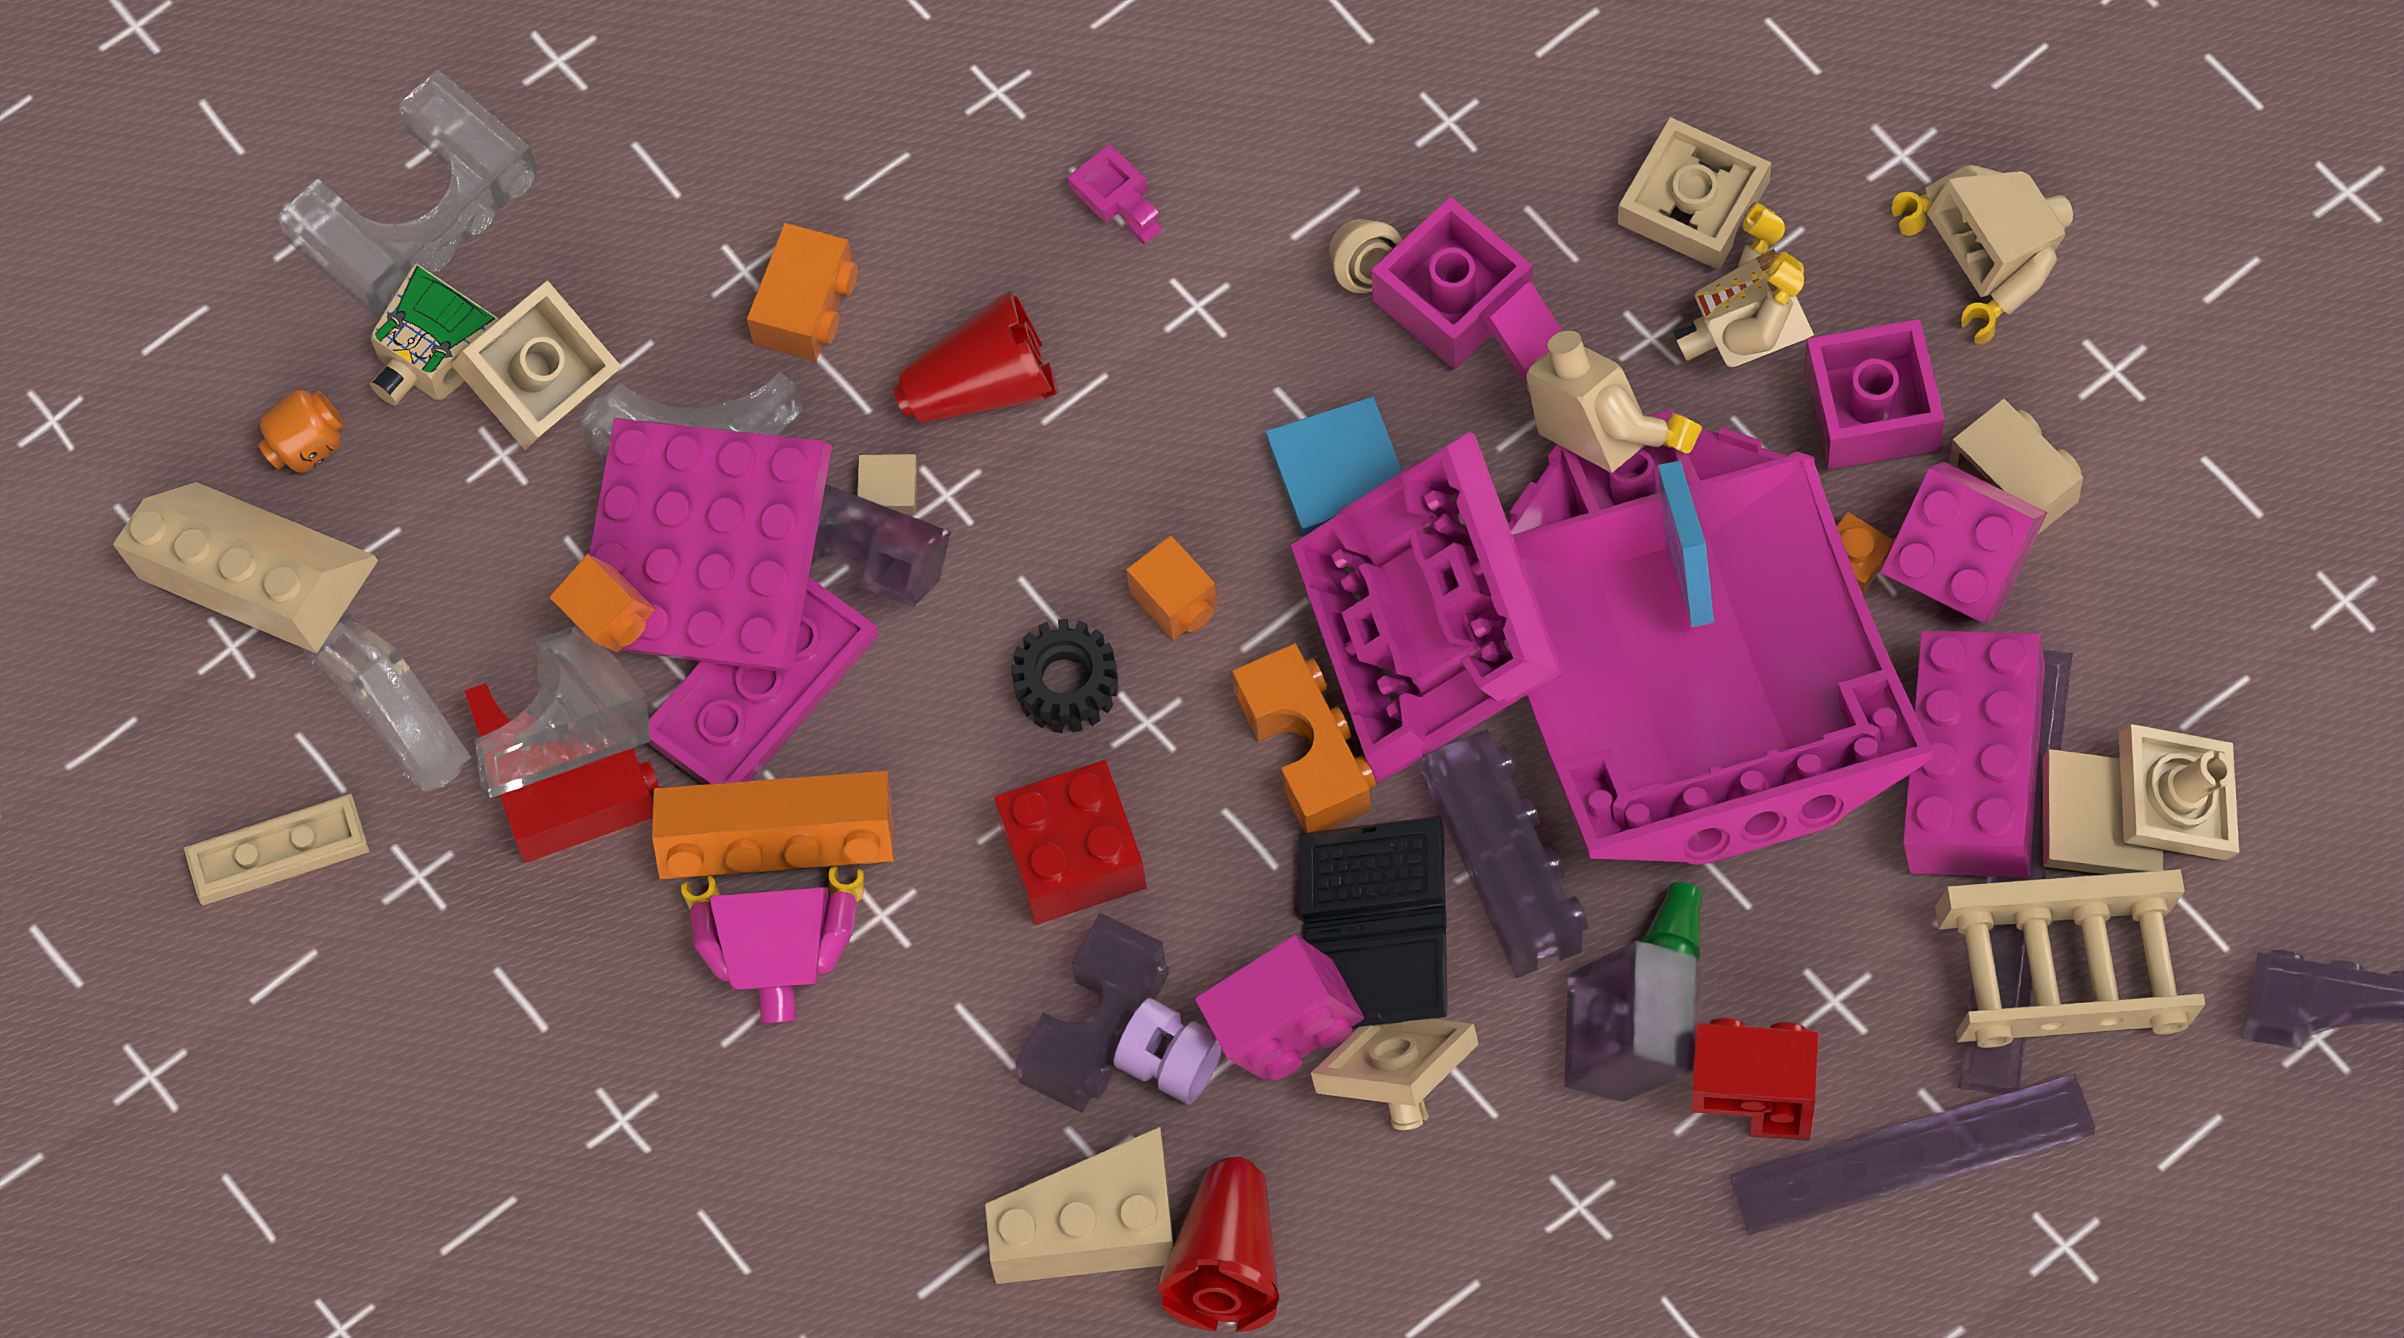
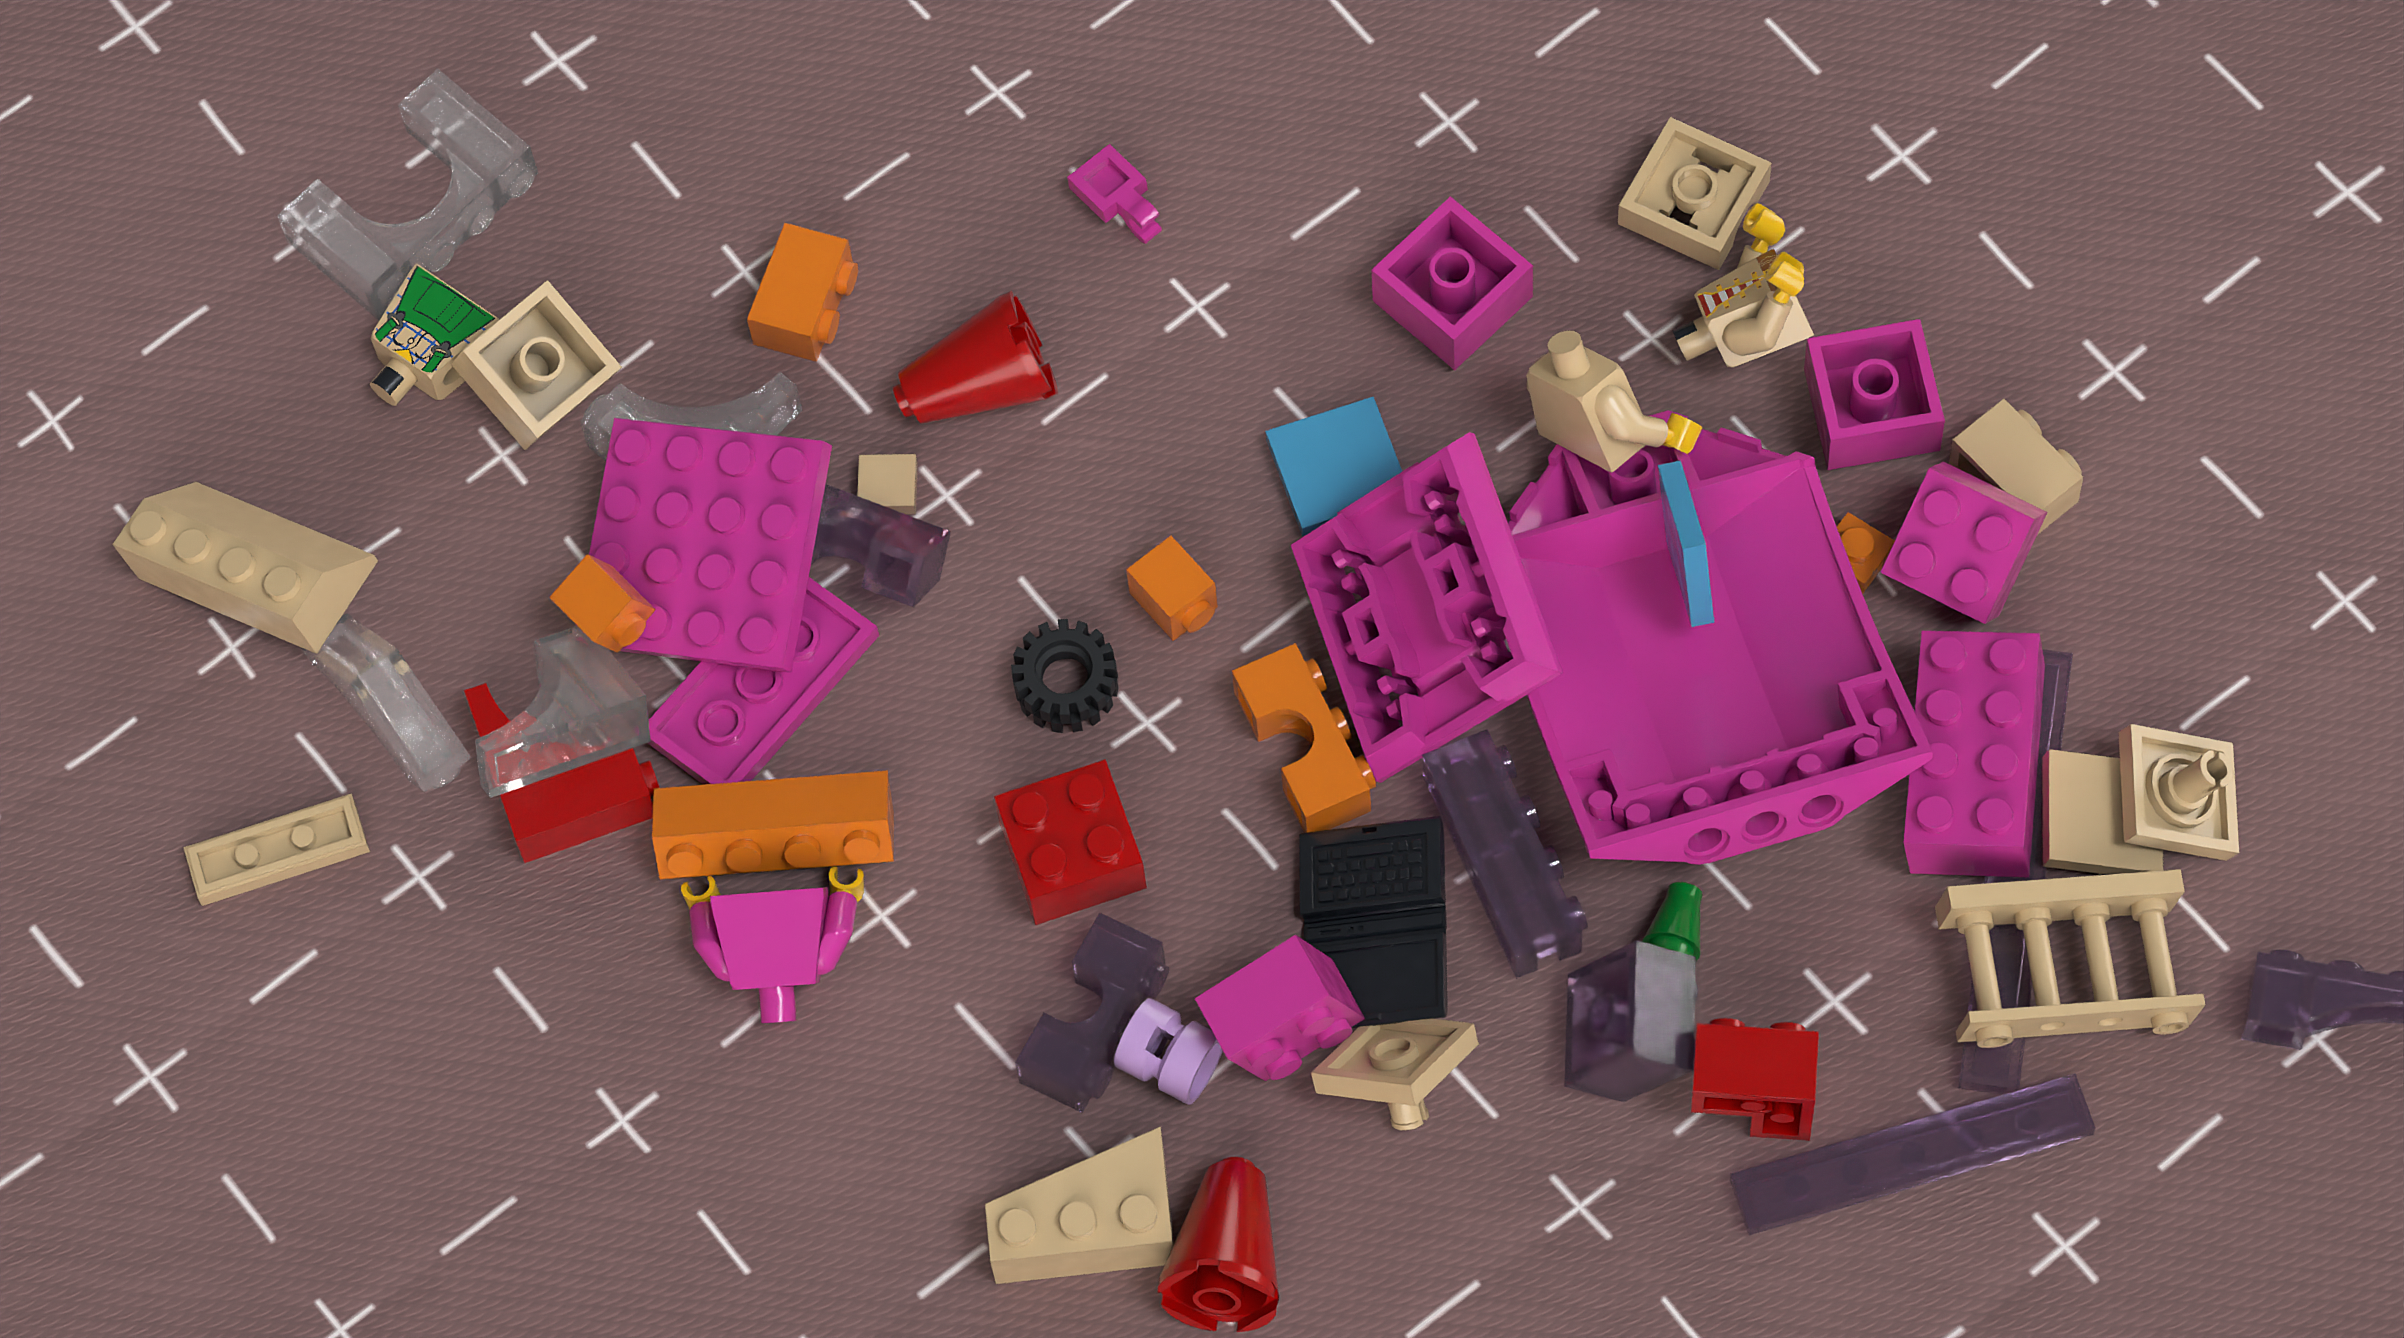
(300, 431): orange head -> none
(1358, 249): tan cone -> none
(1521, 325): dark pink tile -> none
(1997, 232): tan torso -> none

